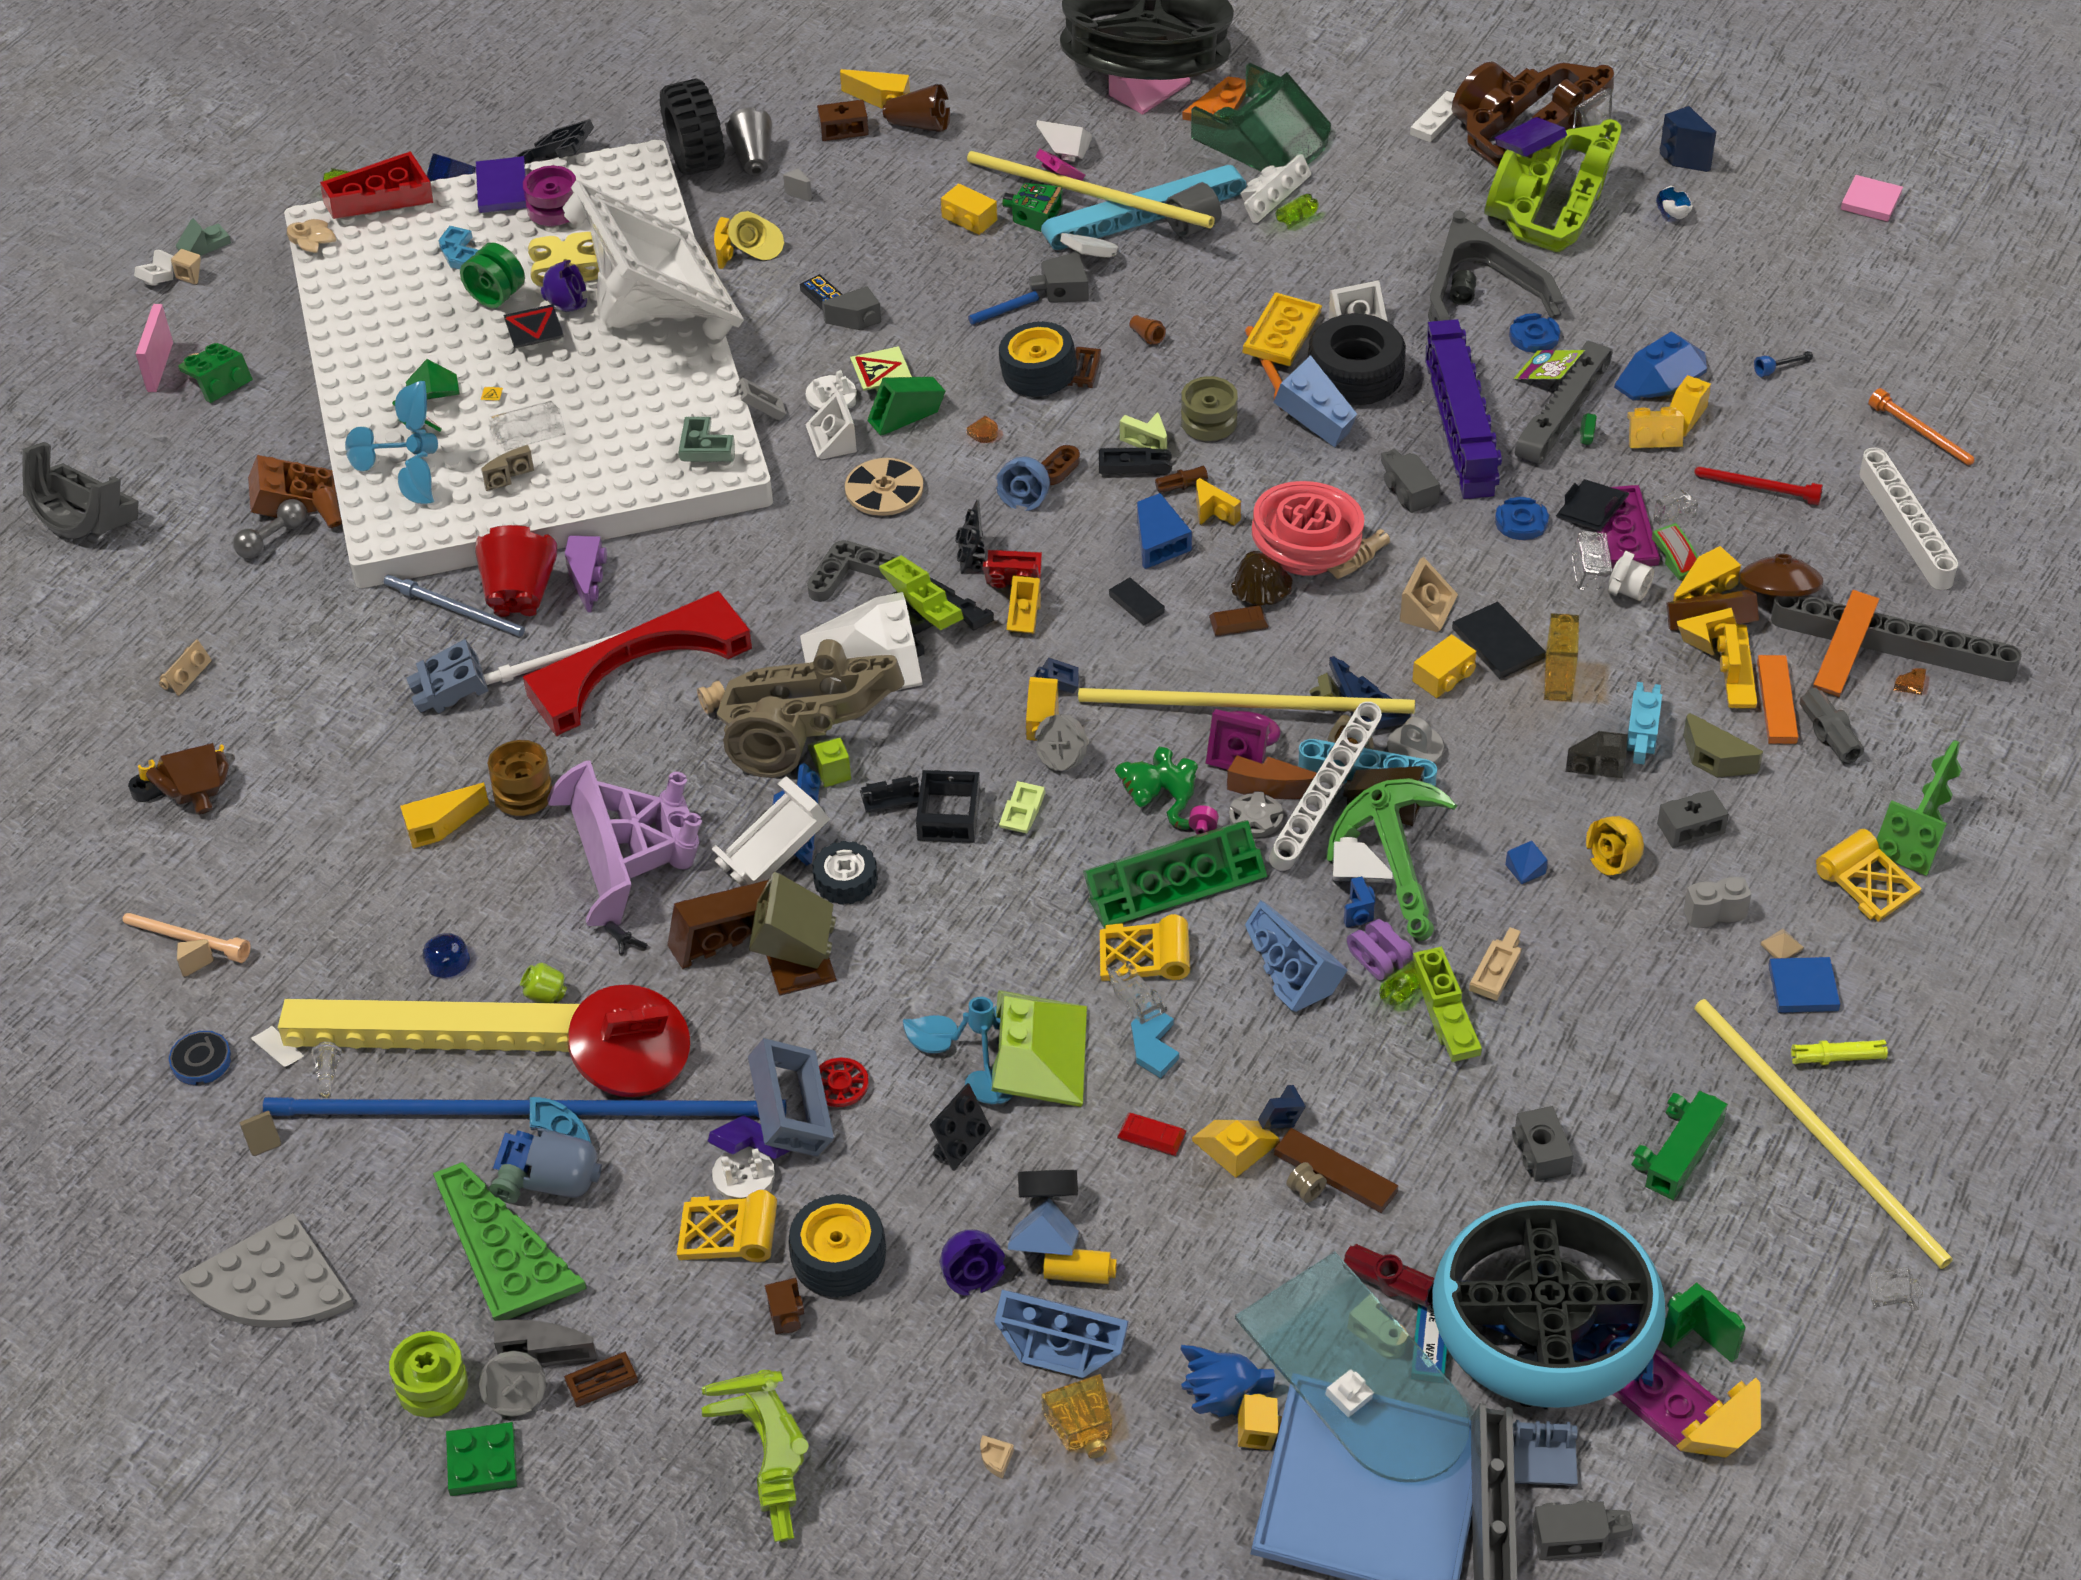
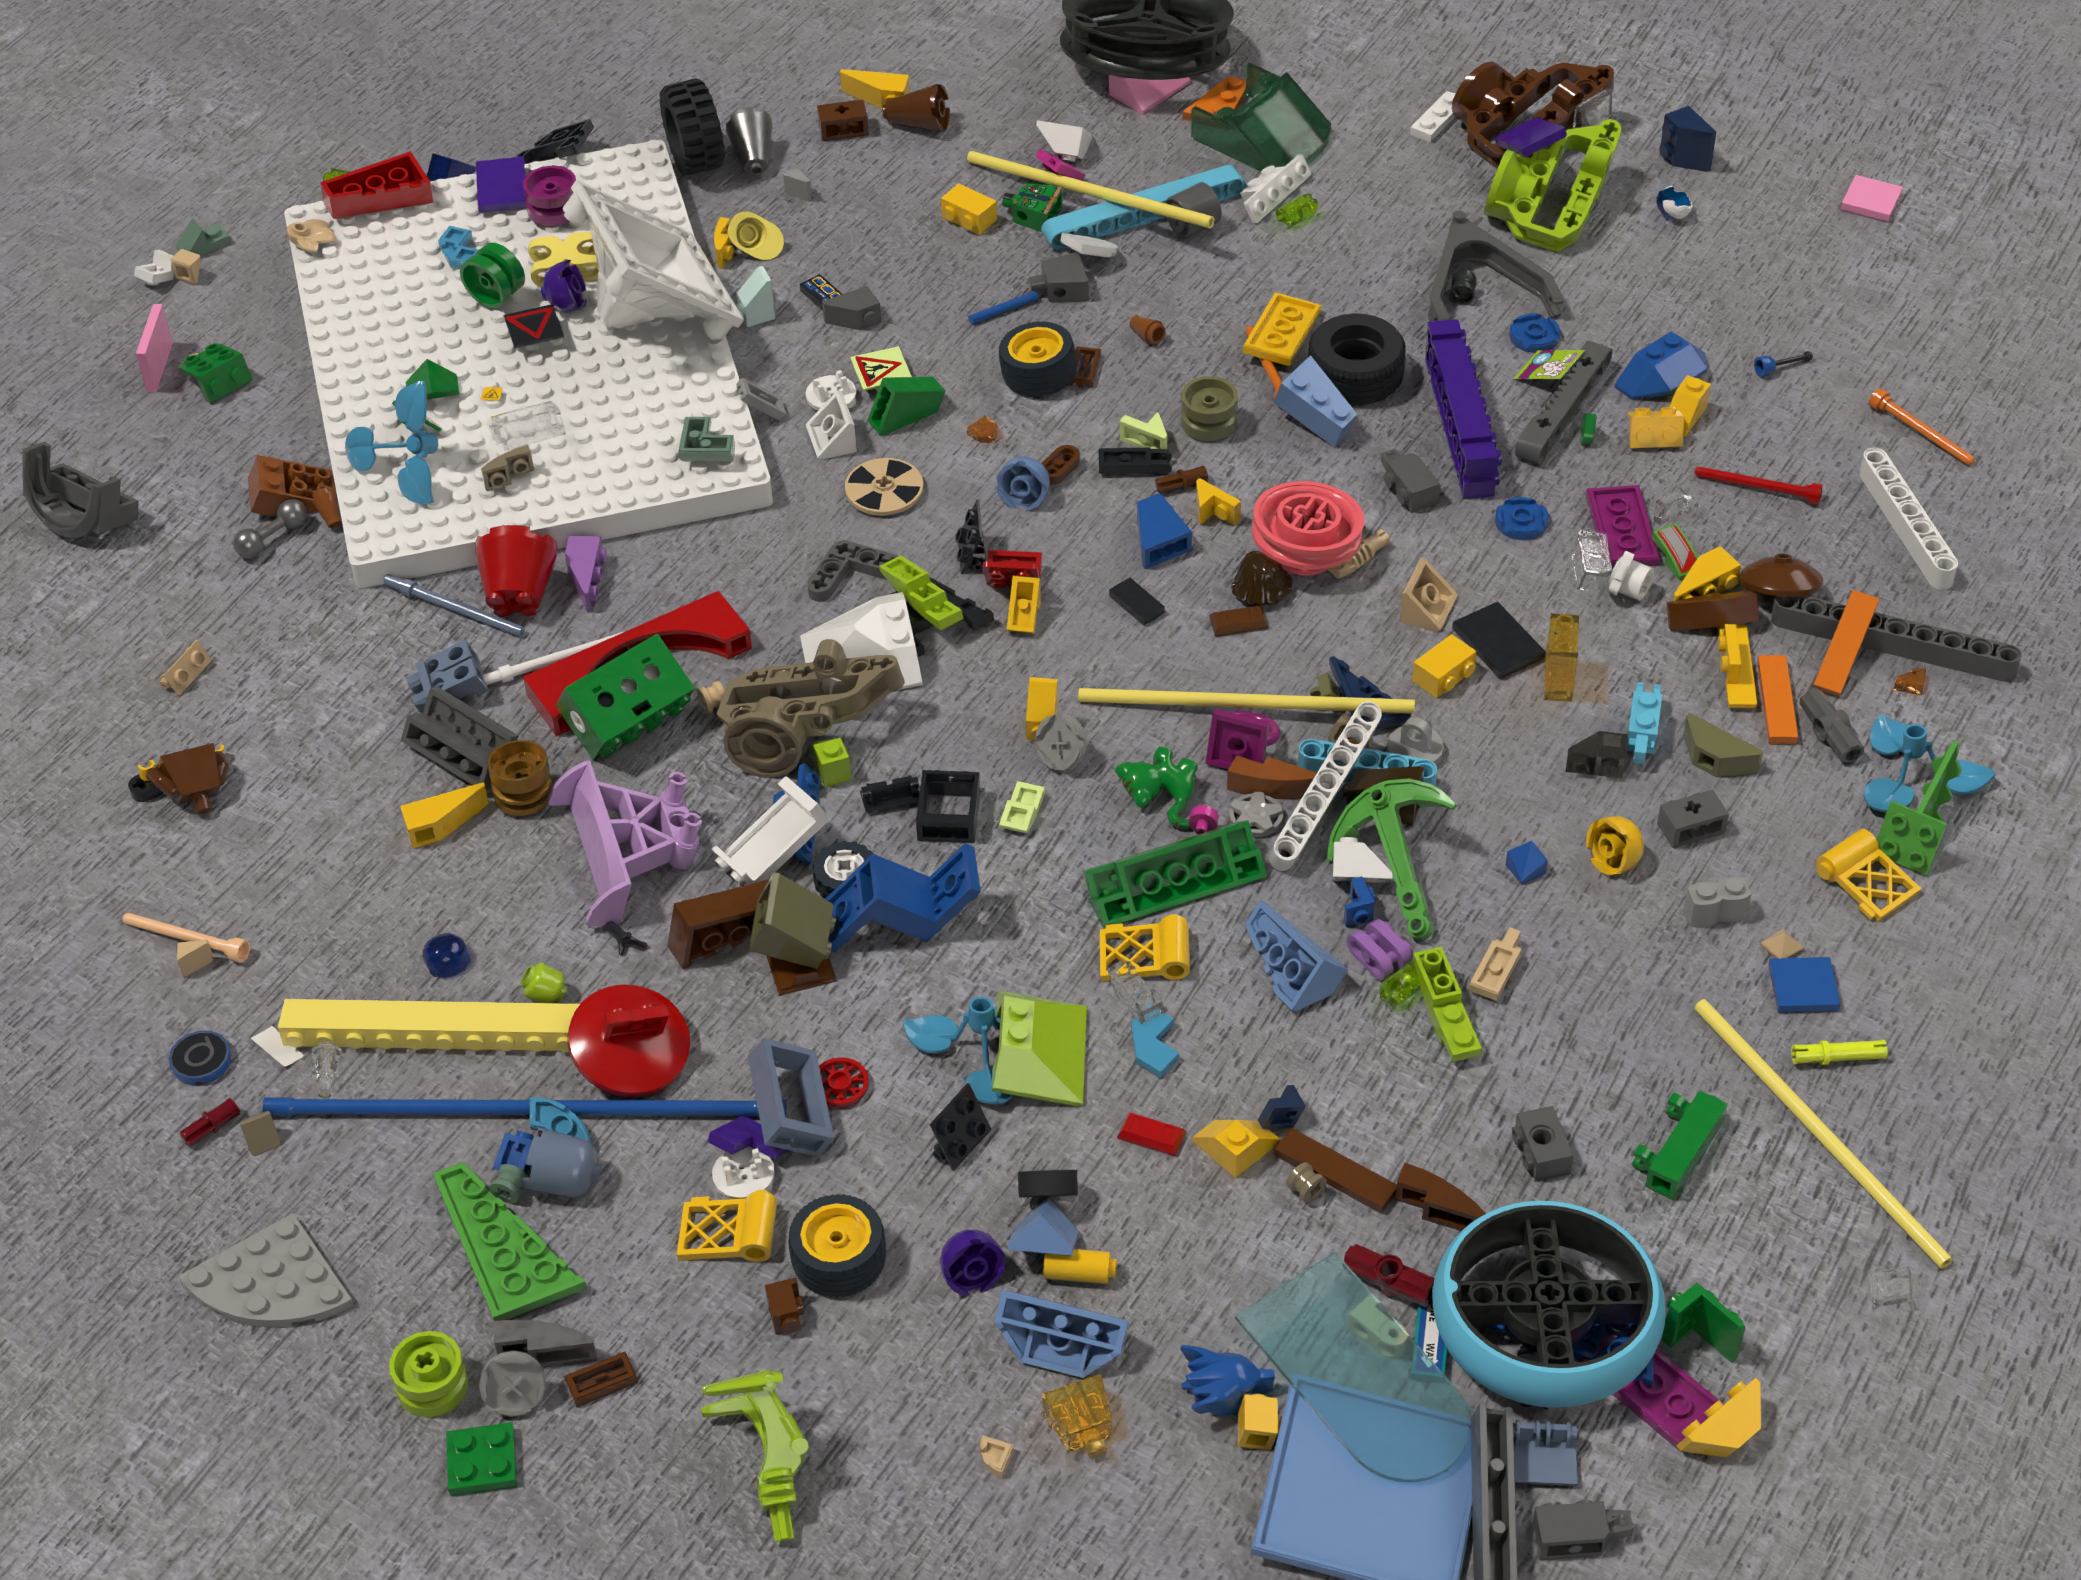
(209, 1122): none -> dark red axle
(455, 736): none -> dark grey brick
(625, 697): none -> green piece
(756, 298): none -> light aqua slope
(903, 897): none -> blue bracket
(1065, 673): dark blue bracket -> none
(1349, 1393): white tile -> none
(1359, 299): white slope -> none
(1439, 1199): none -> reddish brown slope
(1591, 504): black piece -> none
(1701, 629): yellow slope -> none
(1893, 736): none -> dark azure plant

